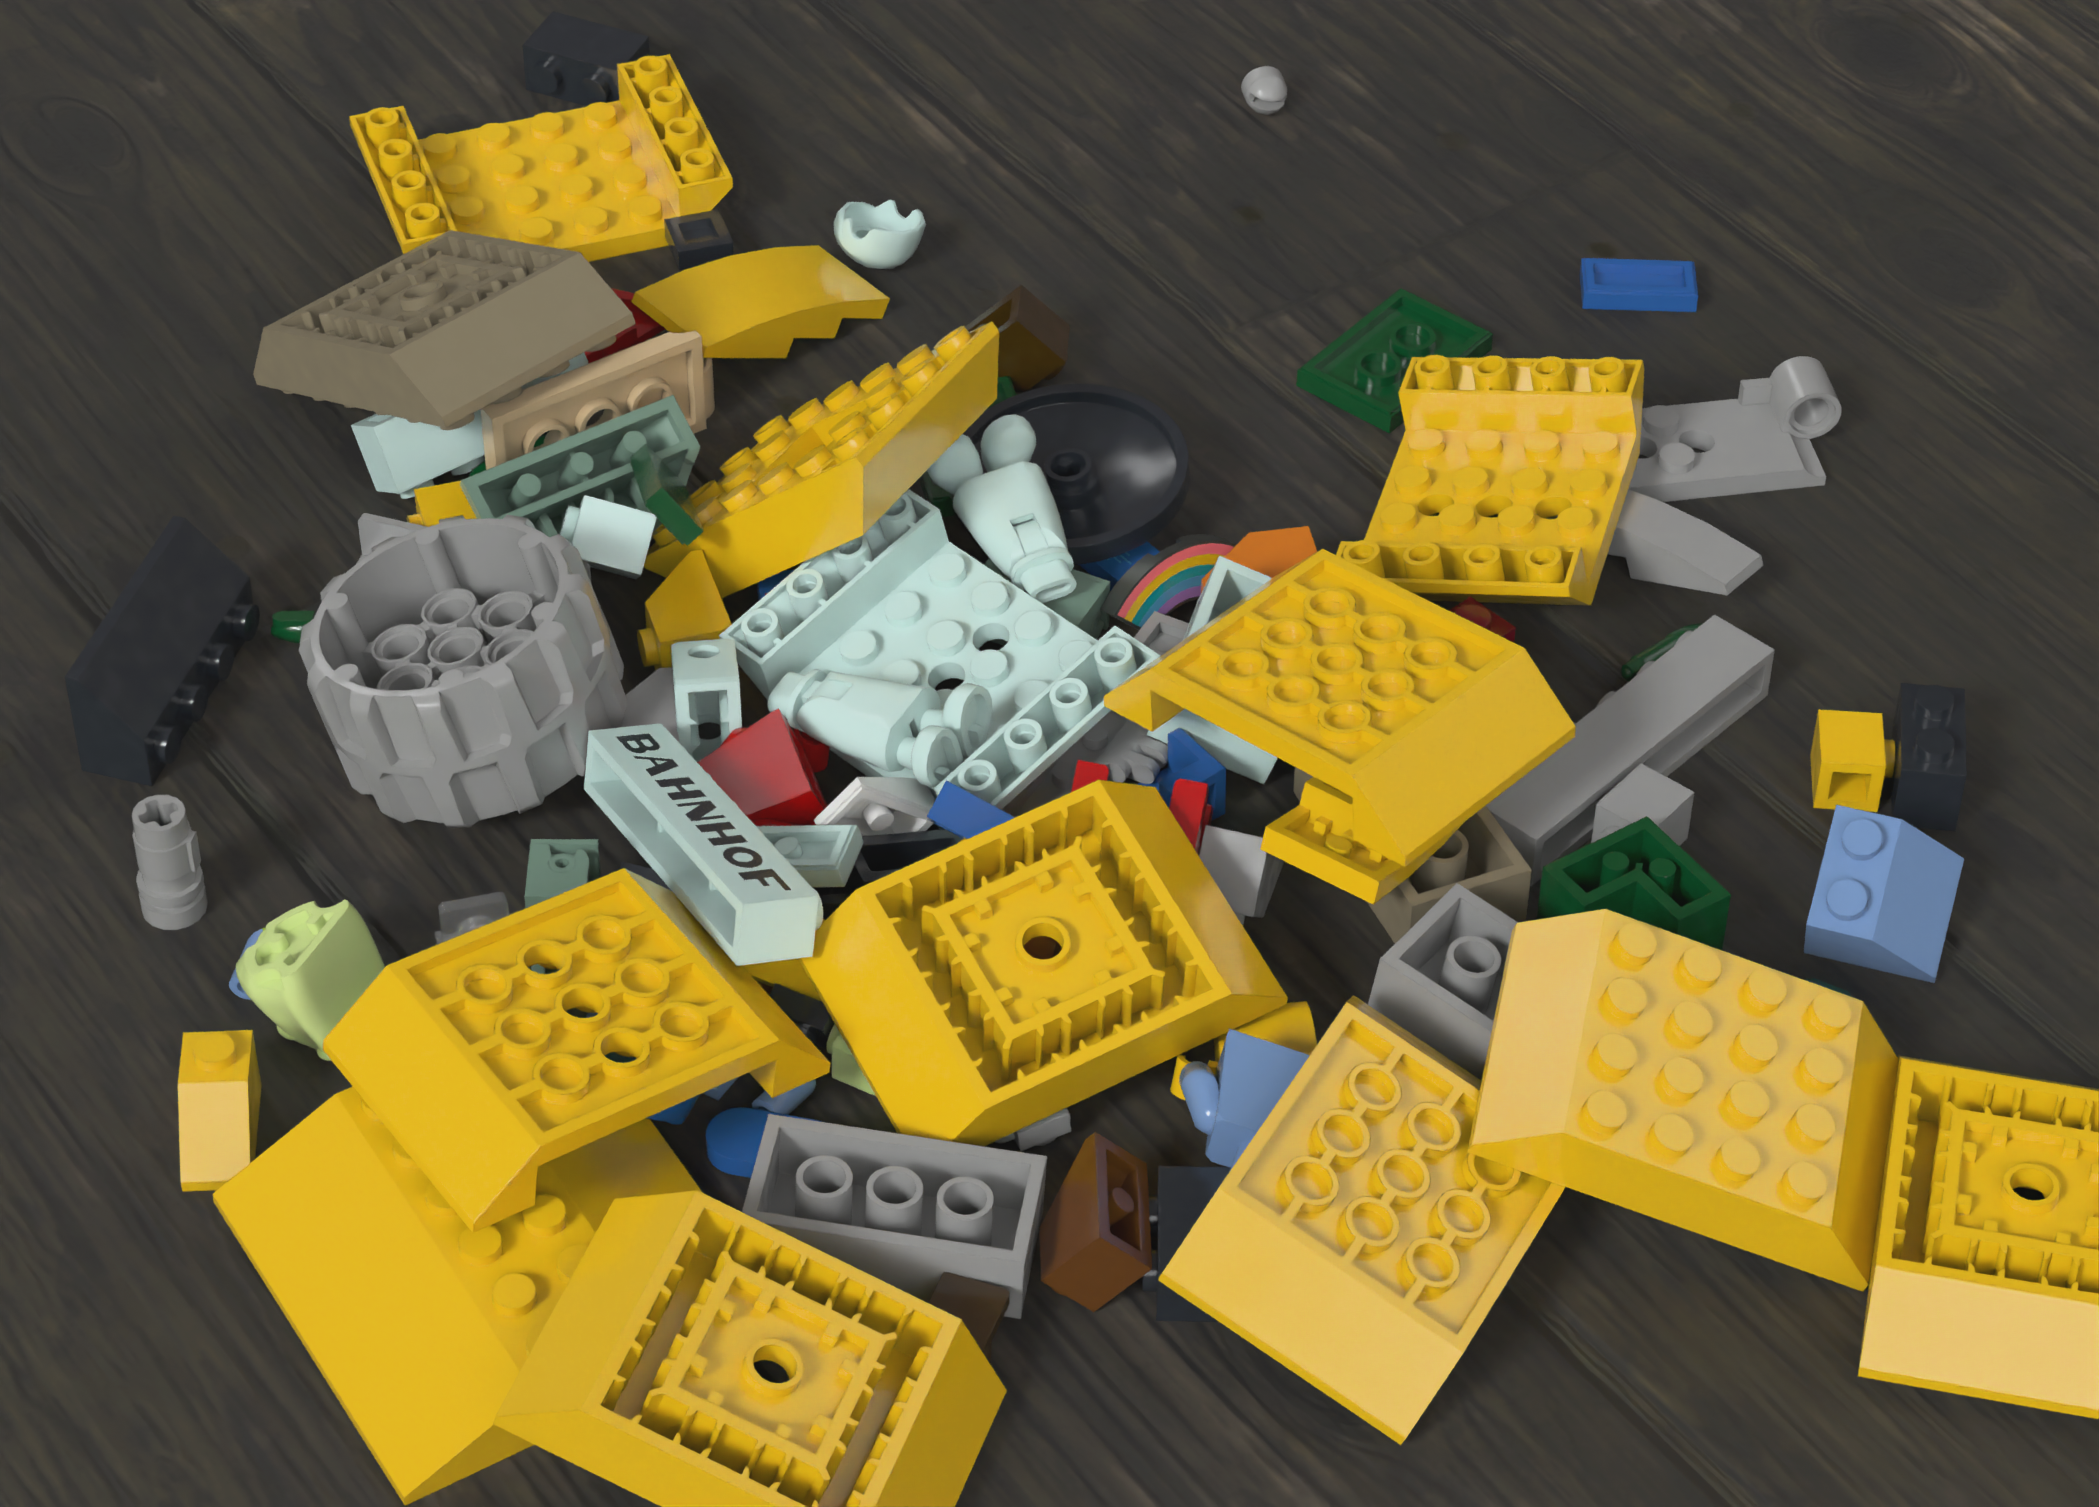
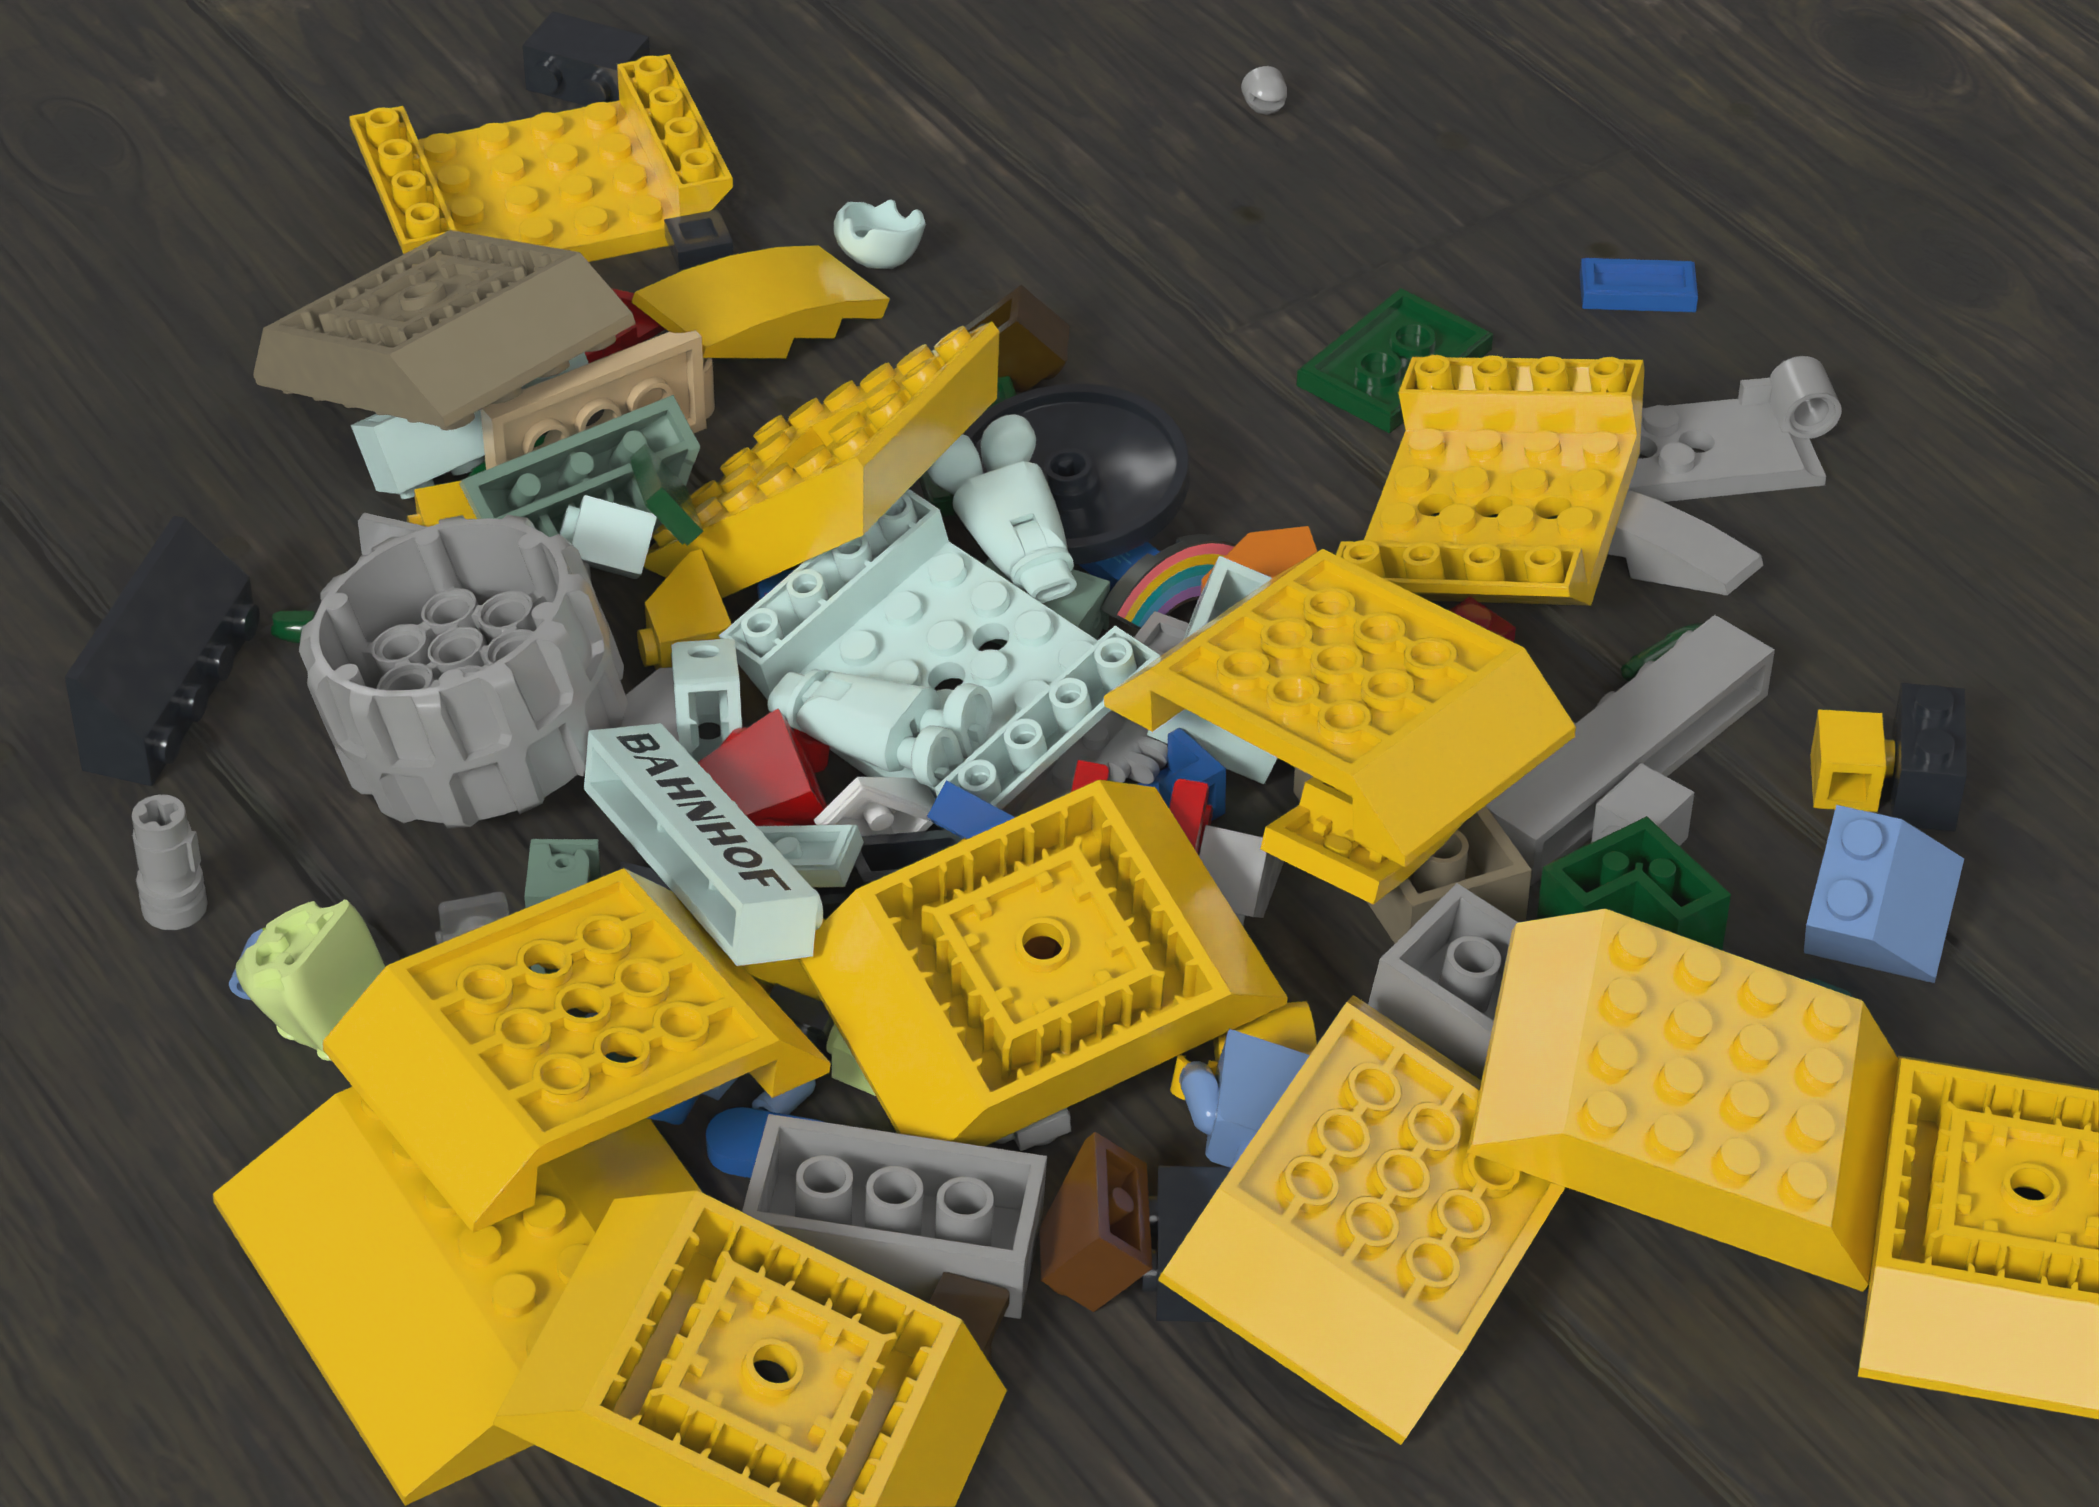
(217, 1107): yellow slope -> none

